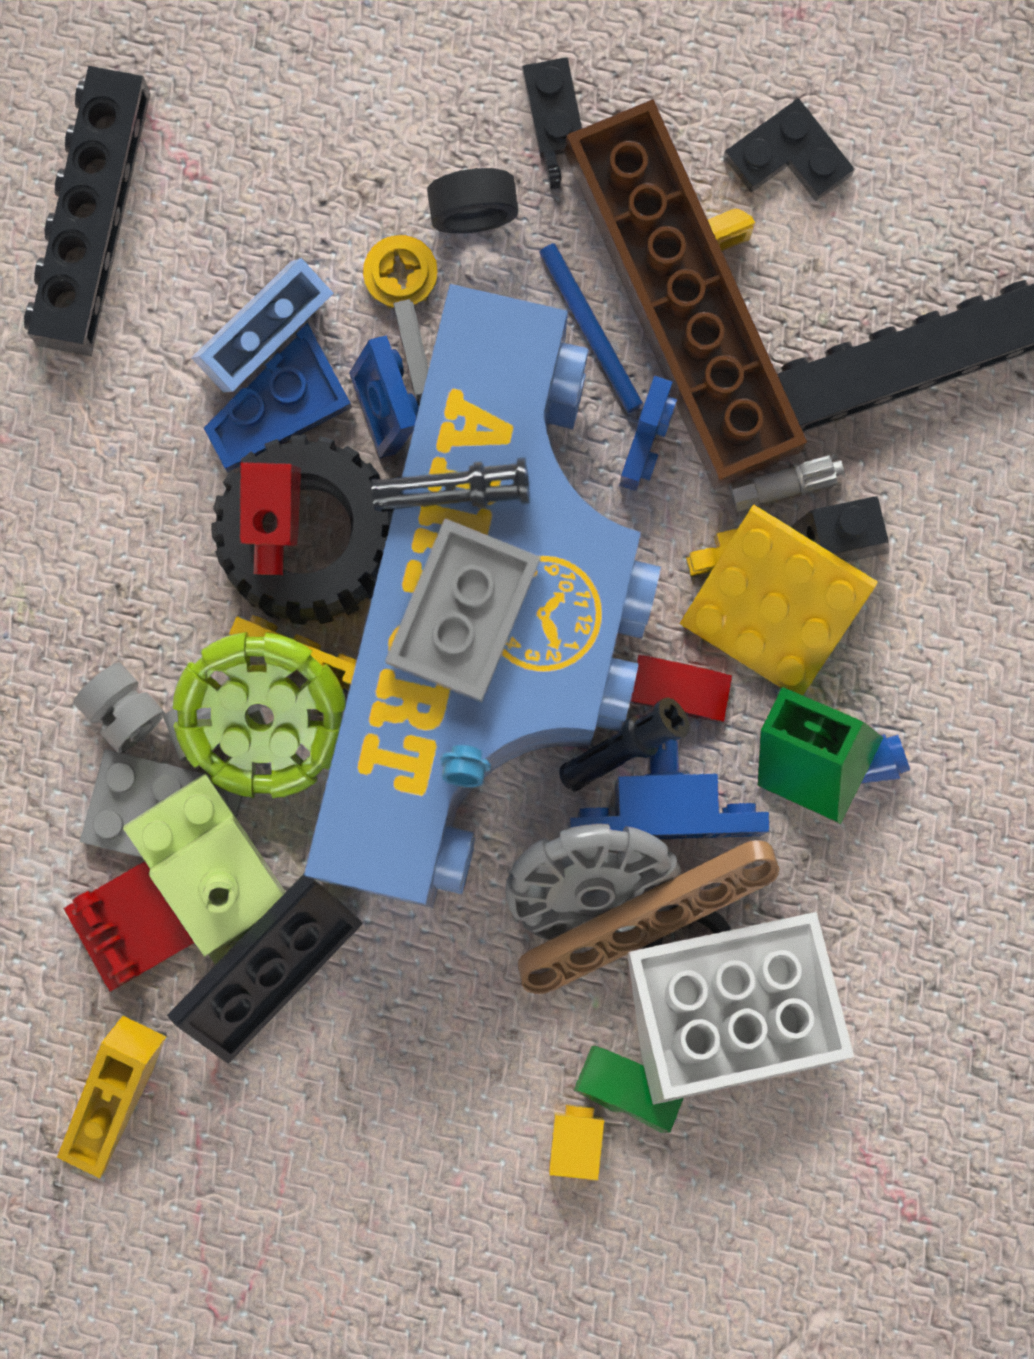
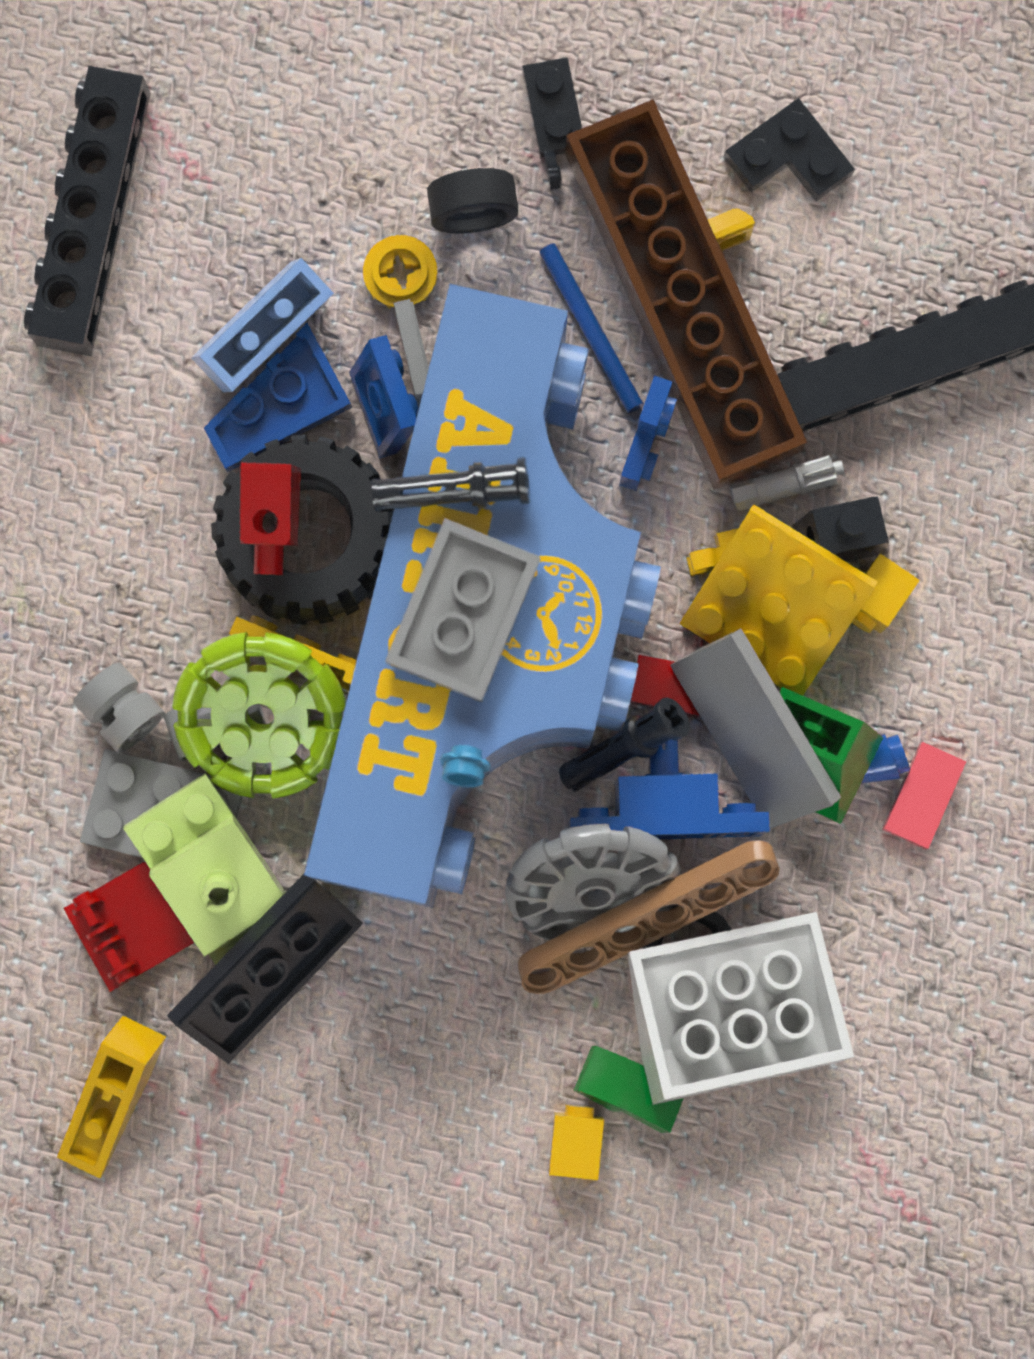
(755, 729): none -> light grey tile
(888, 596): none -> yellow brick
(924, 795): none -> coral tile

